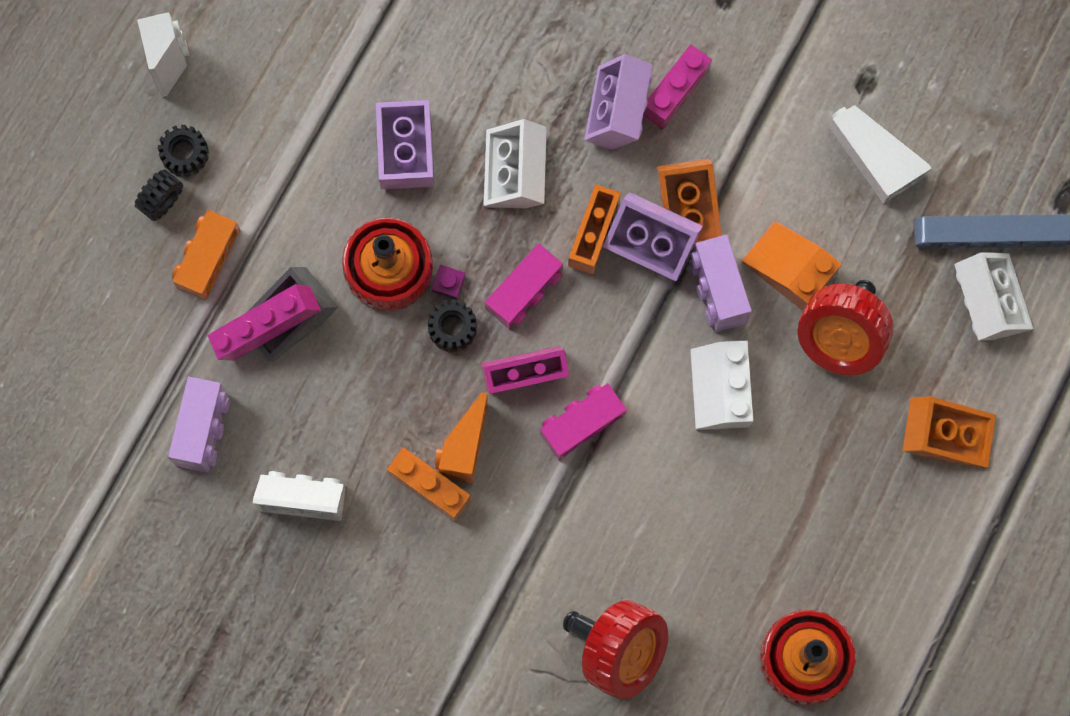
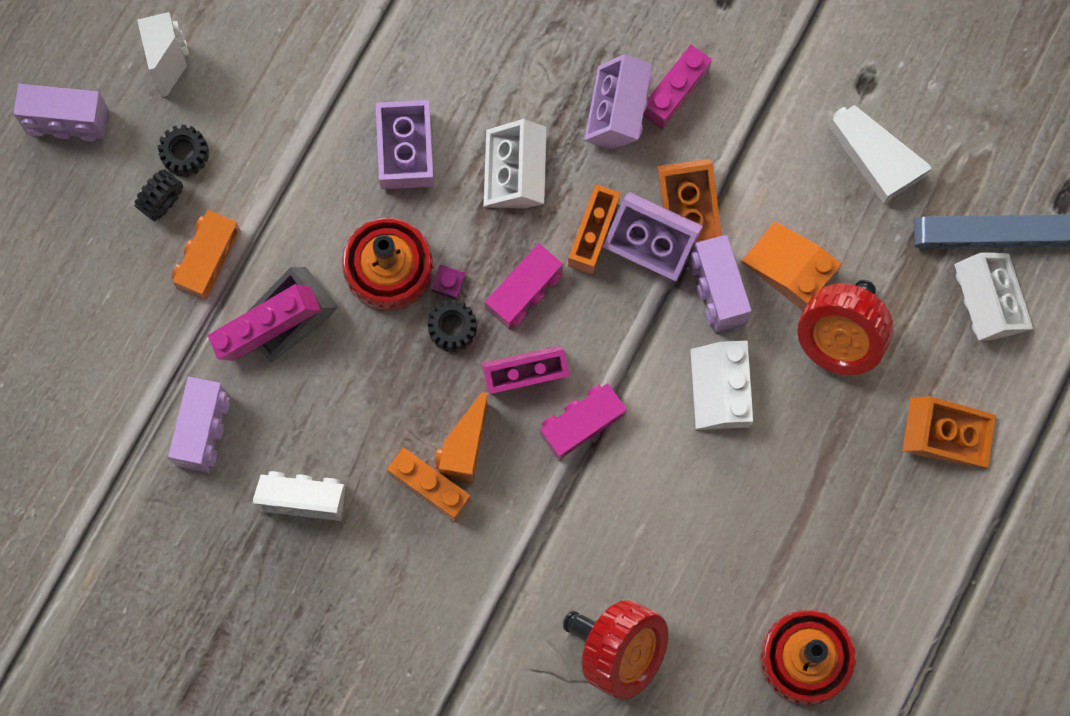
(61, 112): none -> lavender brick

